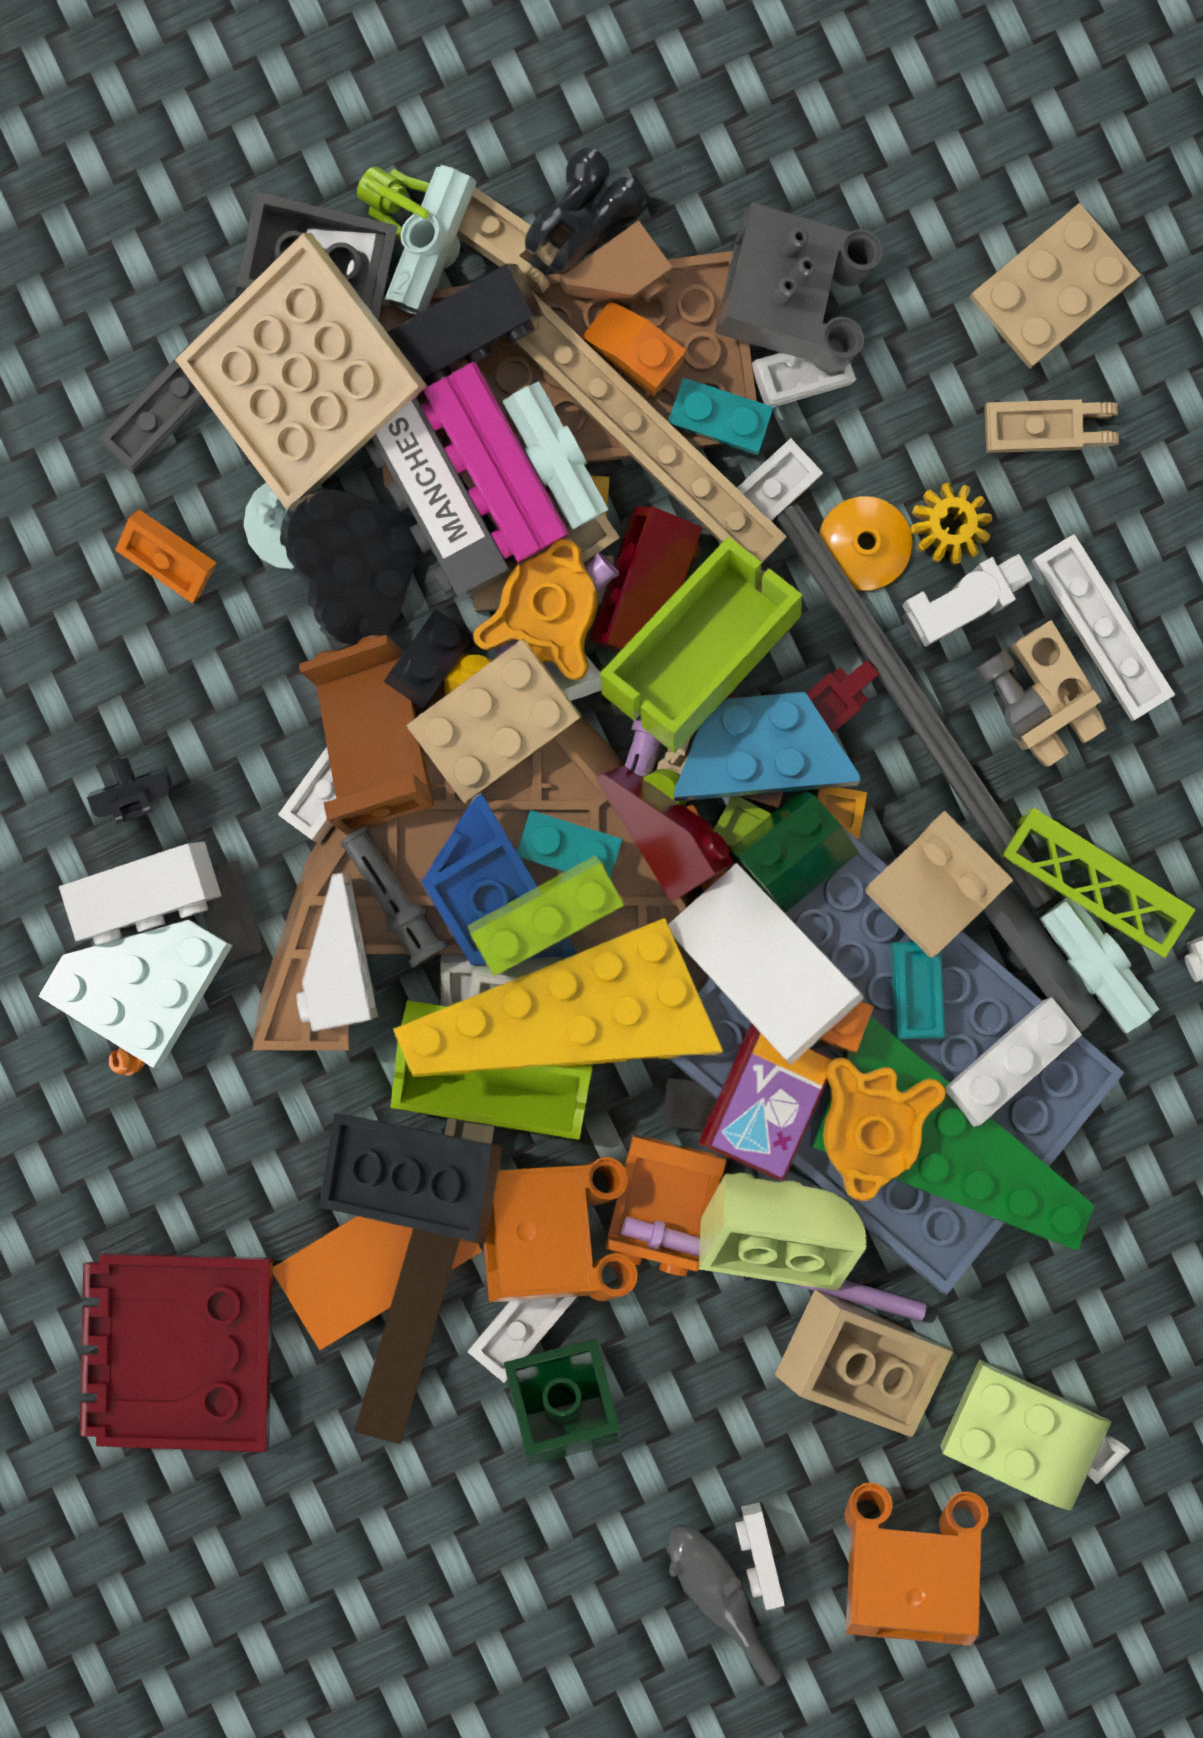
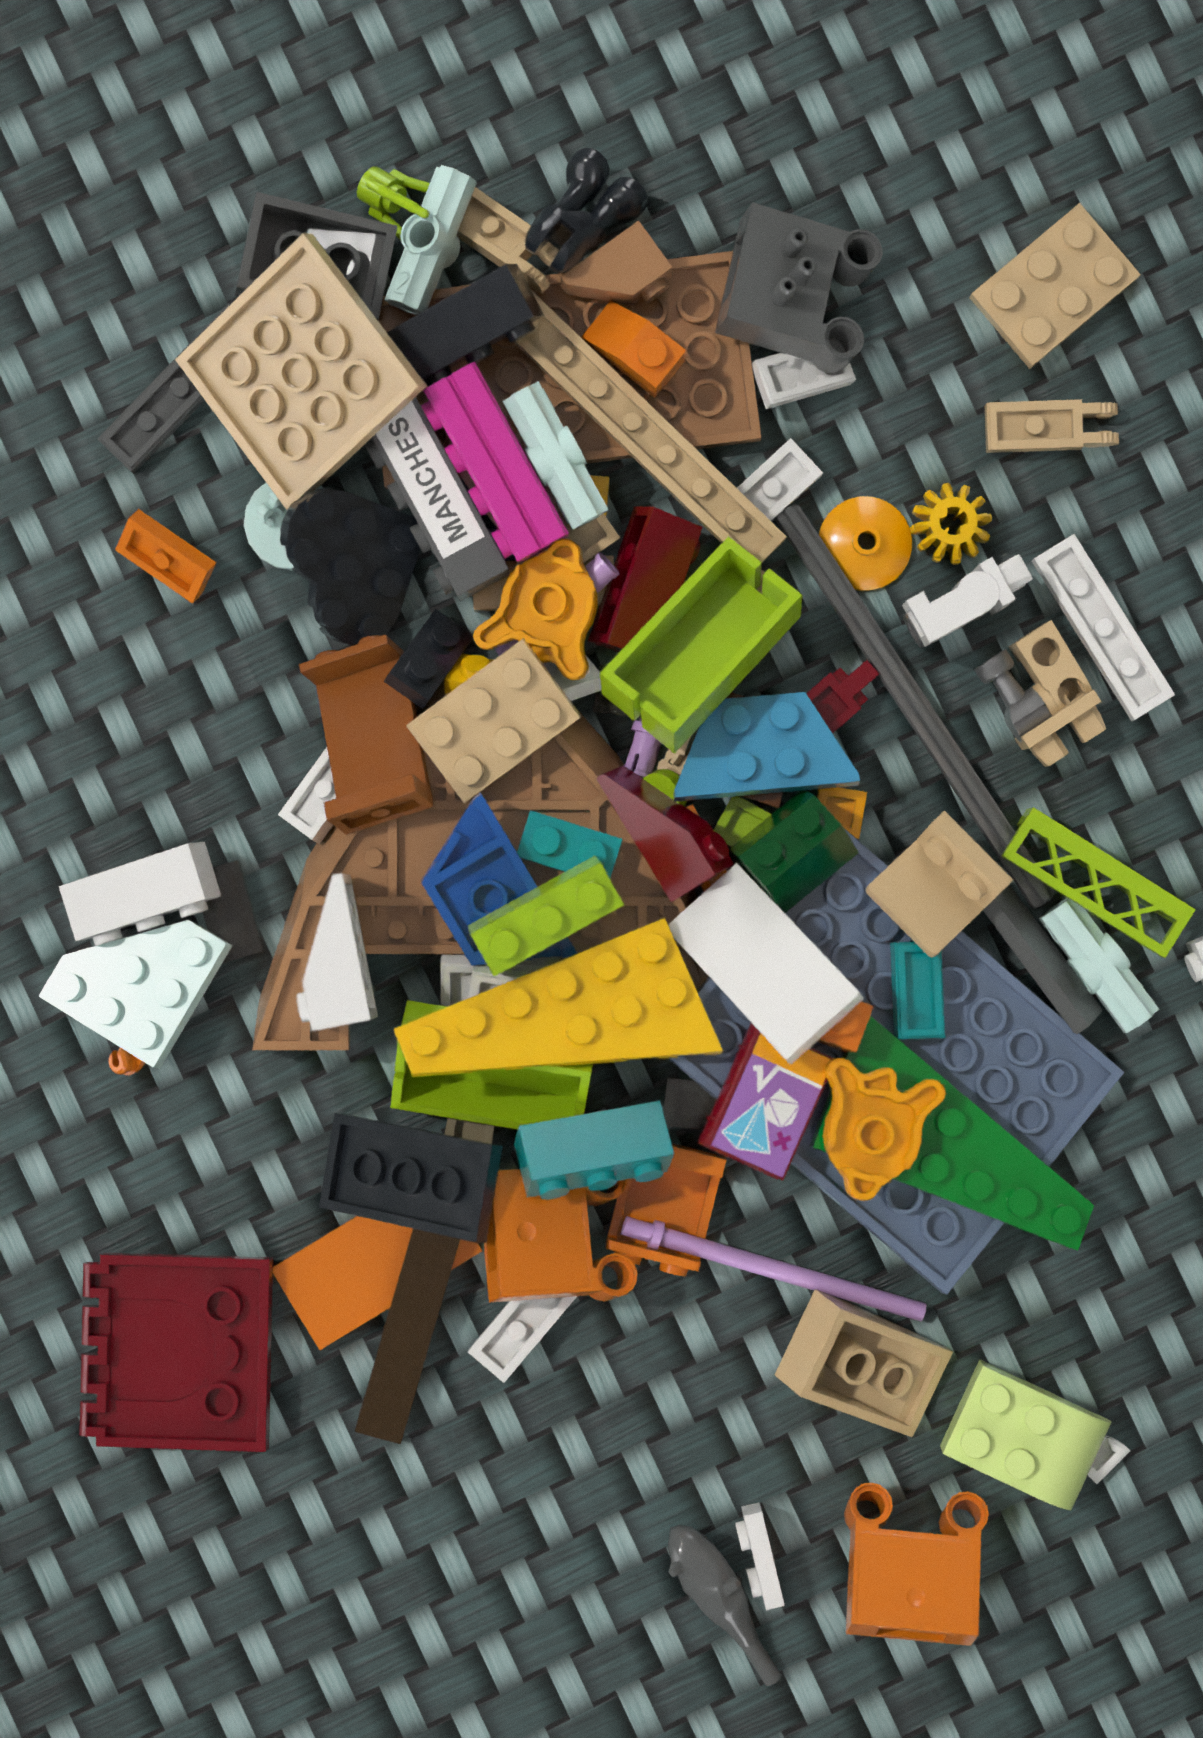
(129, 789): black piece -> none
(404, 917): dark grey pin -> none
(562, 1402): dark green slope -> none
(593, 1150): none -> teal brick
(720, 416): teal plate -> none
(780, 1232): yellowish green brick -> none
(1012, 1061): white plate -> none

